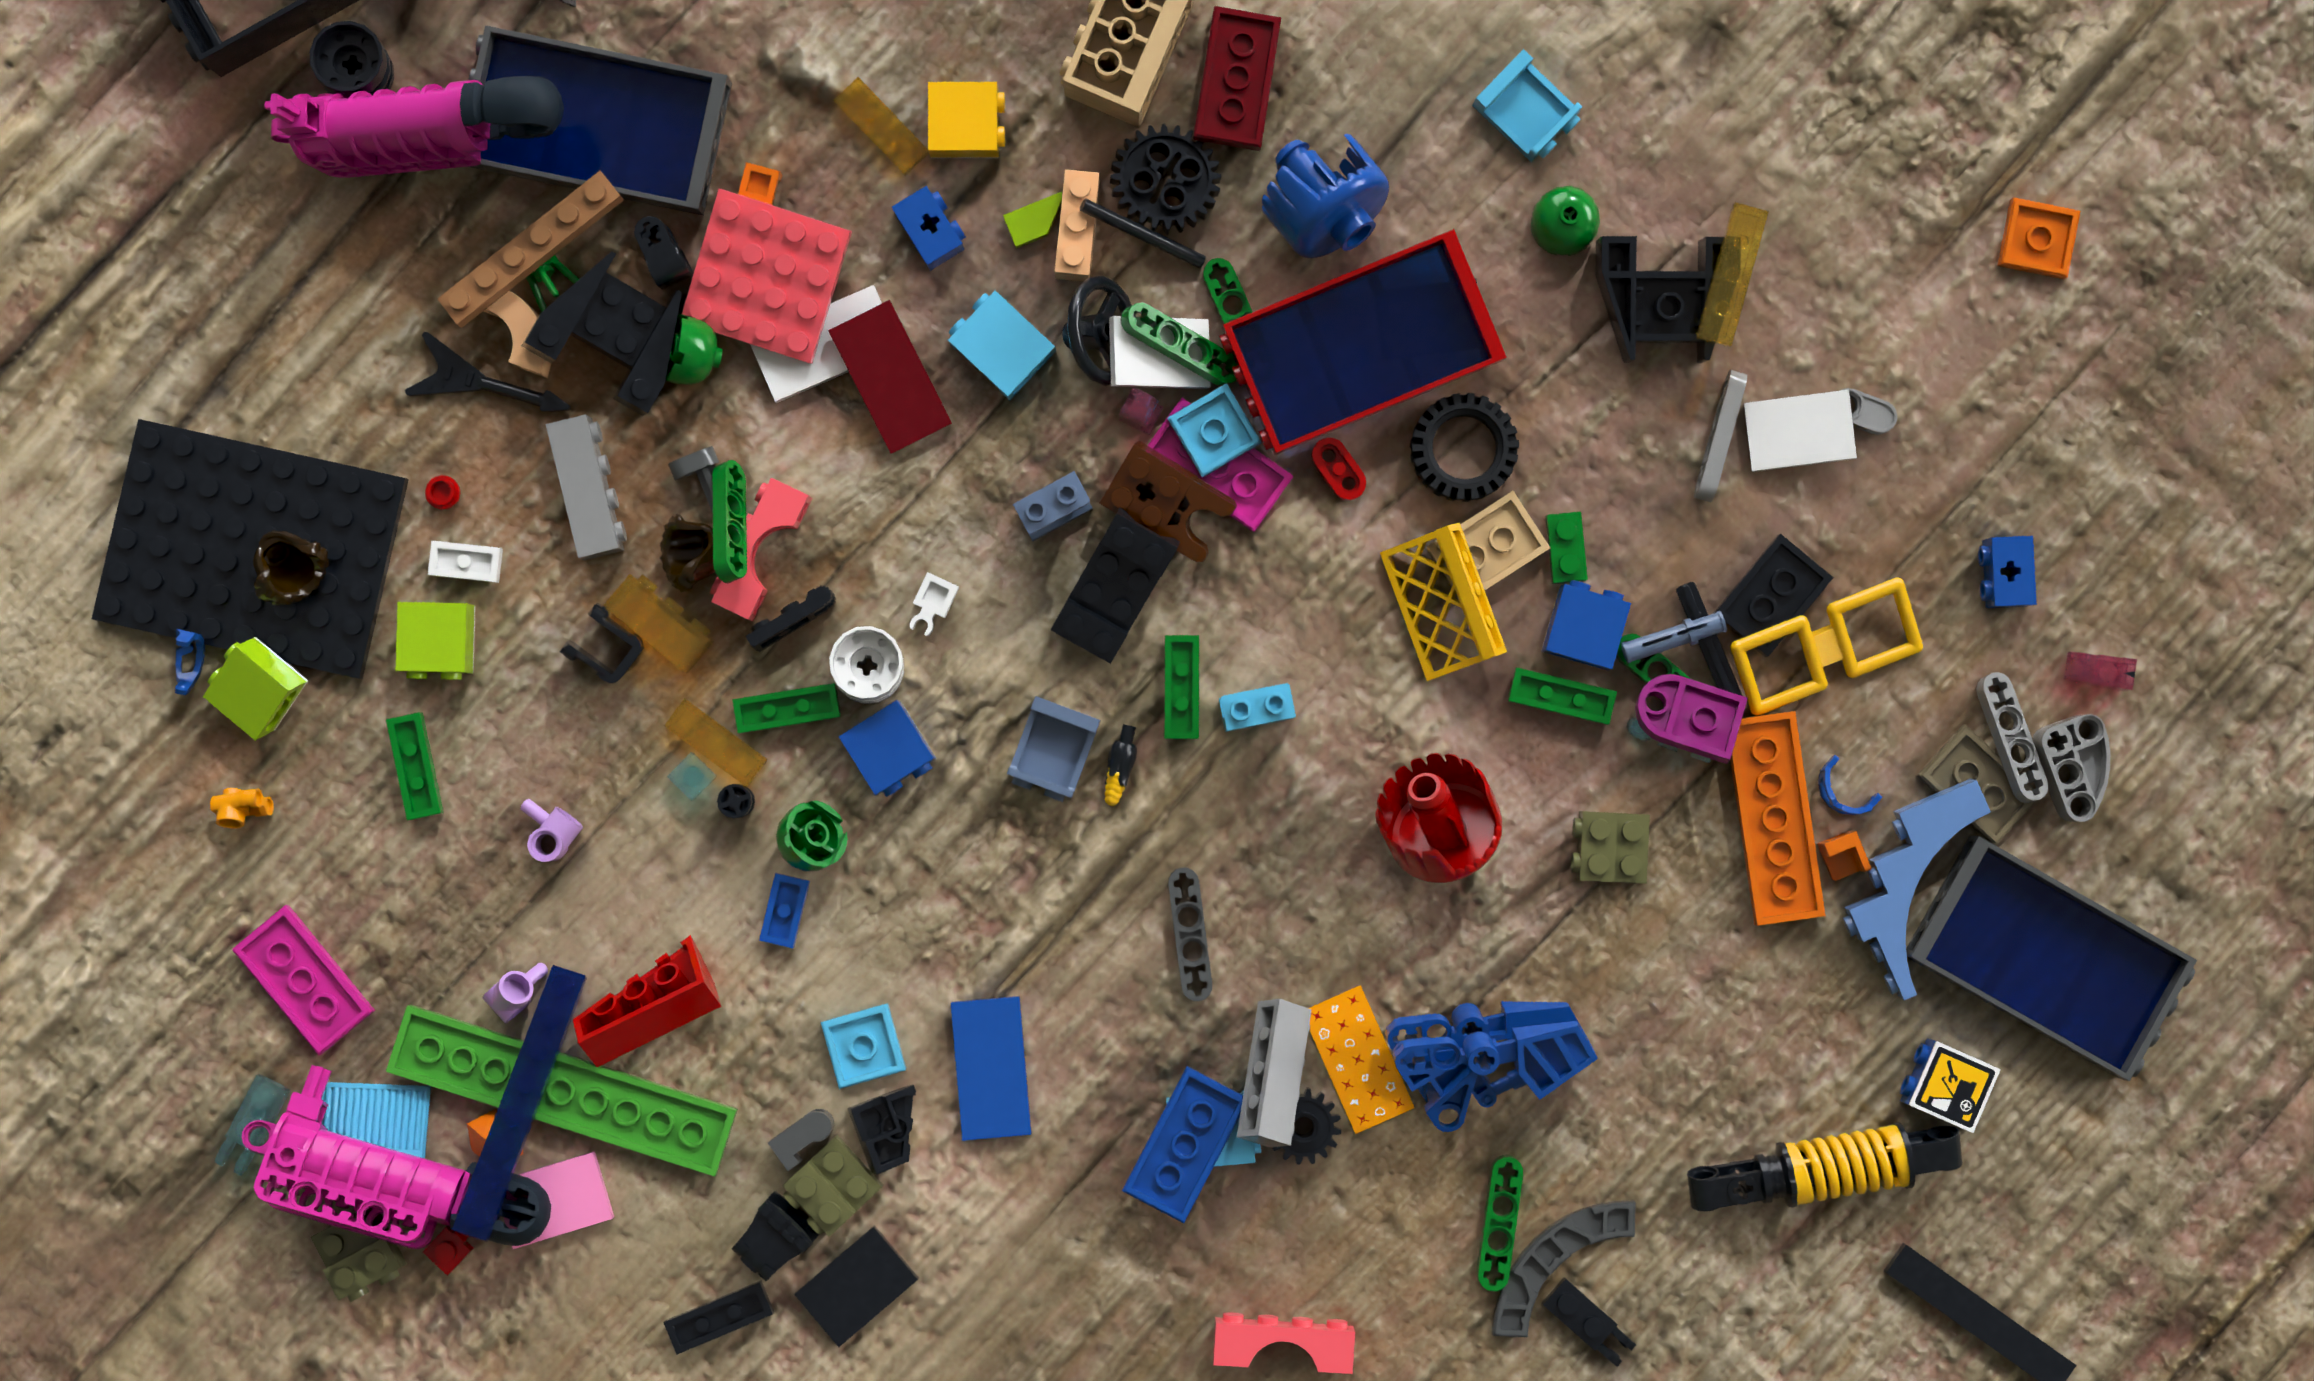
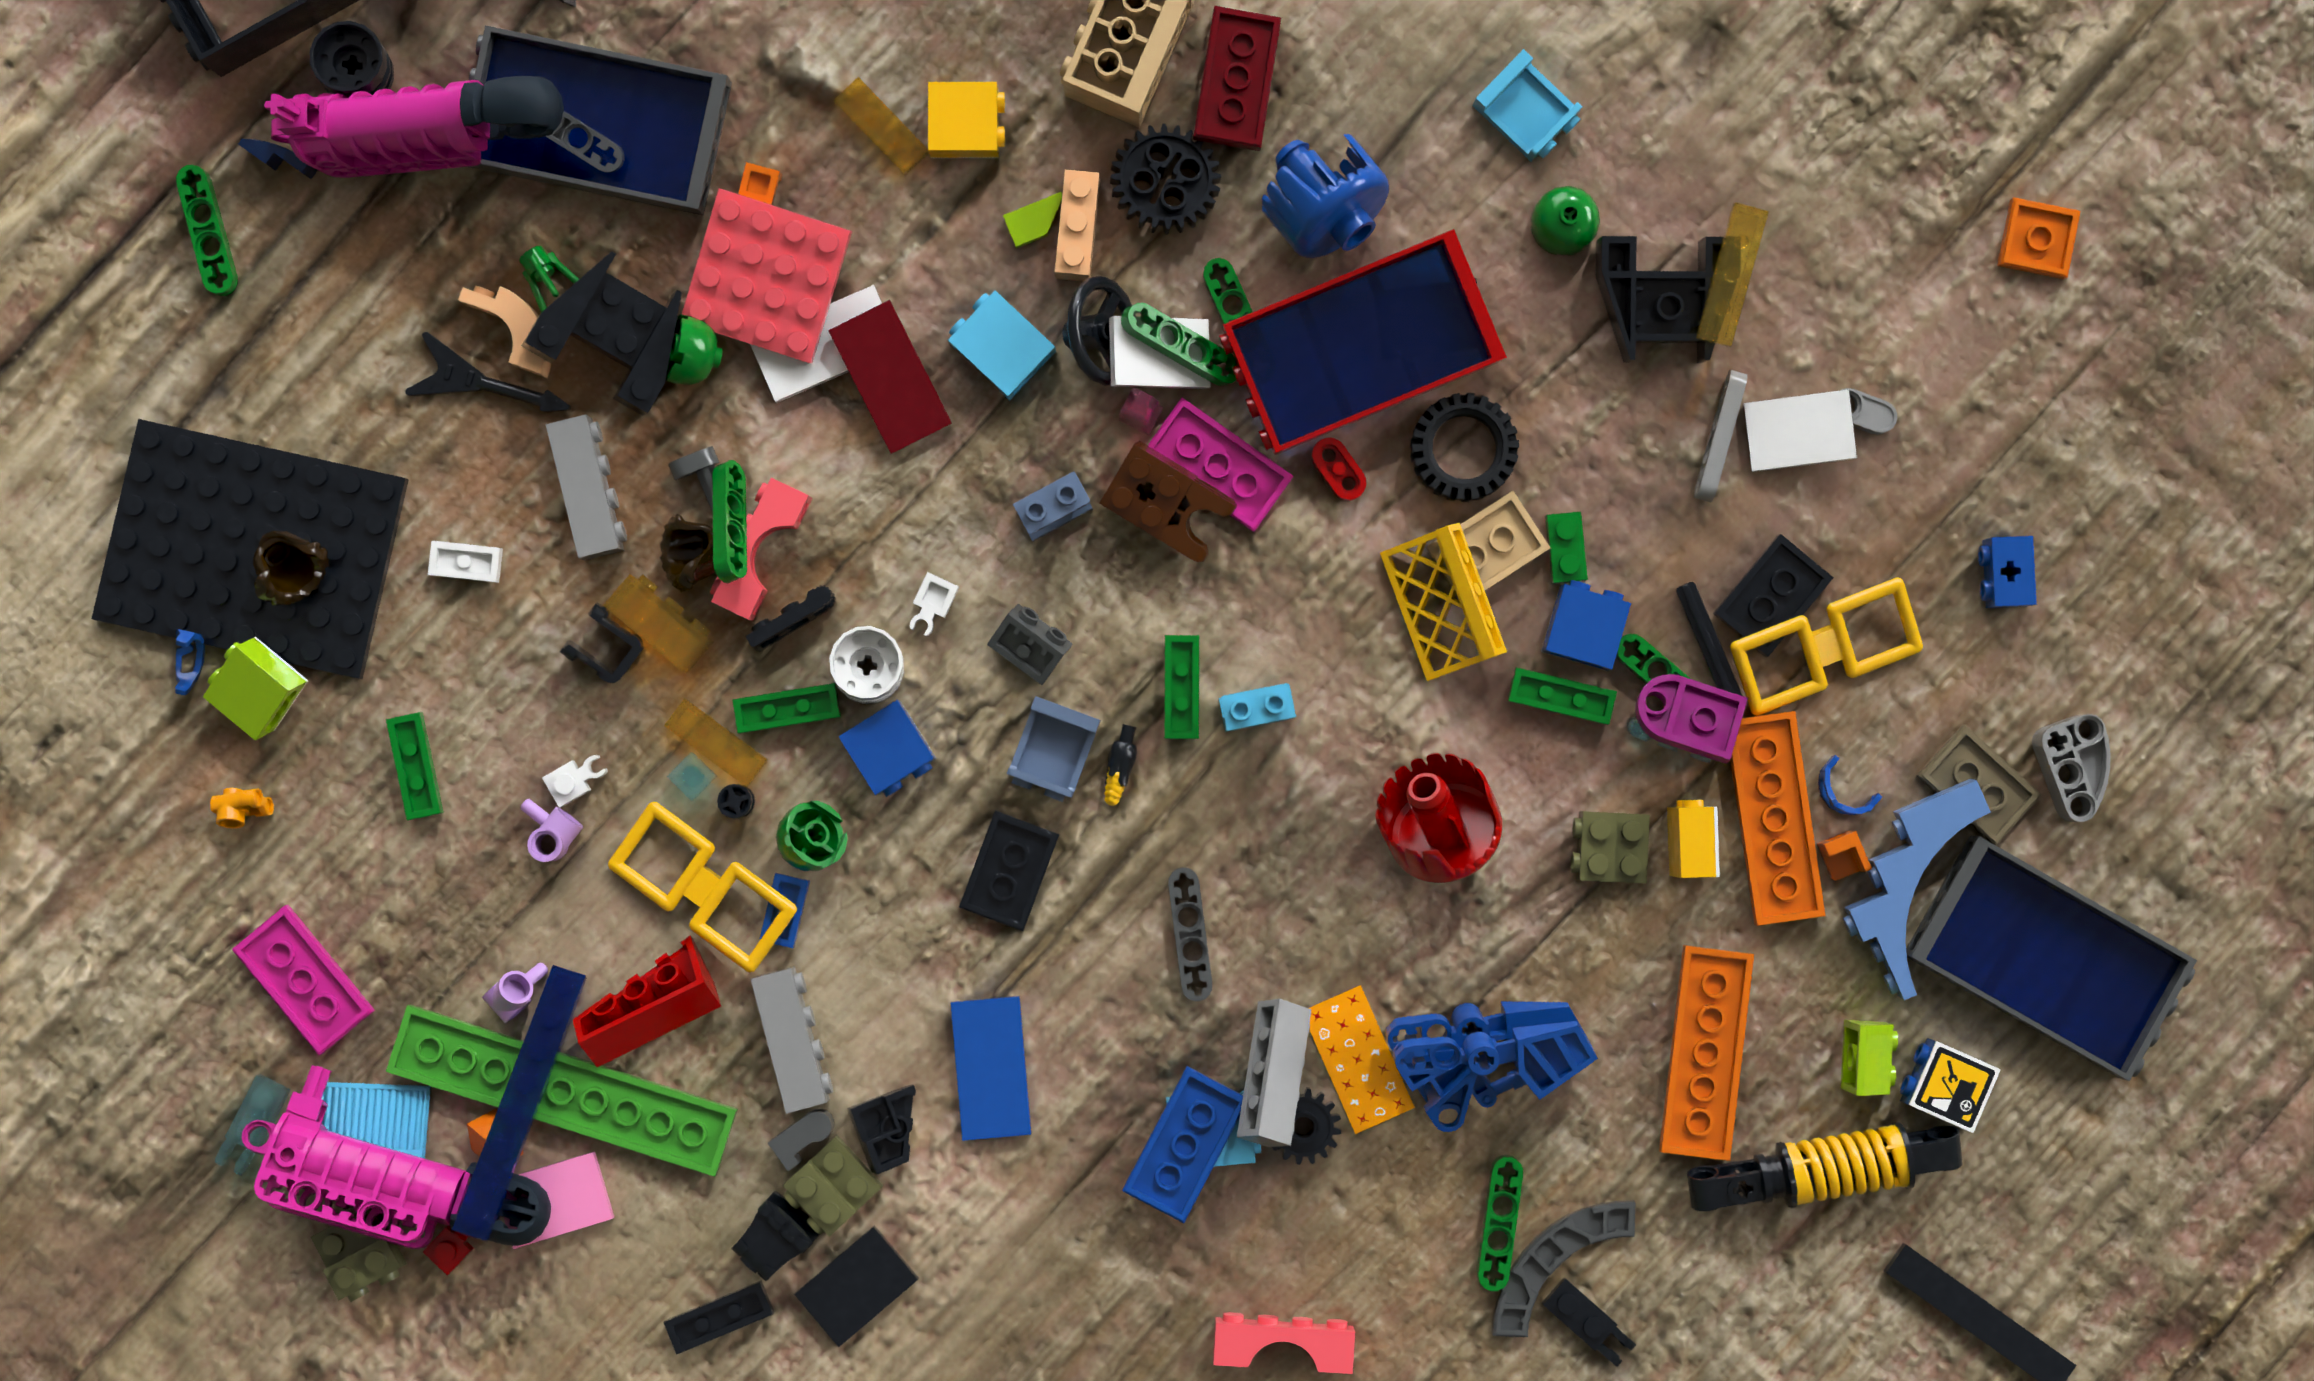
(202, 231): none -> green beam
(274, 155): none -> dark blue slope
(435, 639): lime piece -> none
(442, 492): red plate -> none
(530, 249): medium nougat plate -> none
(561, 137): none -> dark grey beam
(570, 781): none -> white plate
(665, 259): black piece -> none
(702, 886): none -> yellow bar
(791, 1039): none -> light grey brick
(863, 1045): medium azure tile -> none
(913, 214): blue brick -> none
(1009, 870): none -> black tile
(1030, 643): none -> dark grey bracket
(1114, 586): black piece -> none
(1142, 233): black bar -> none
(1214, 430): medium azure tile -> none
(1688, 632): sand blue pin -> none
(1693, 840): none -> yellow piece
(1706, 1053): none -> orange plate
(1868, 1057): none -> lime slope
(2018, 735): light grey beam -> none
(2100, 671): clear pink leg -> none

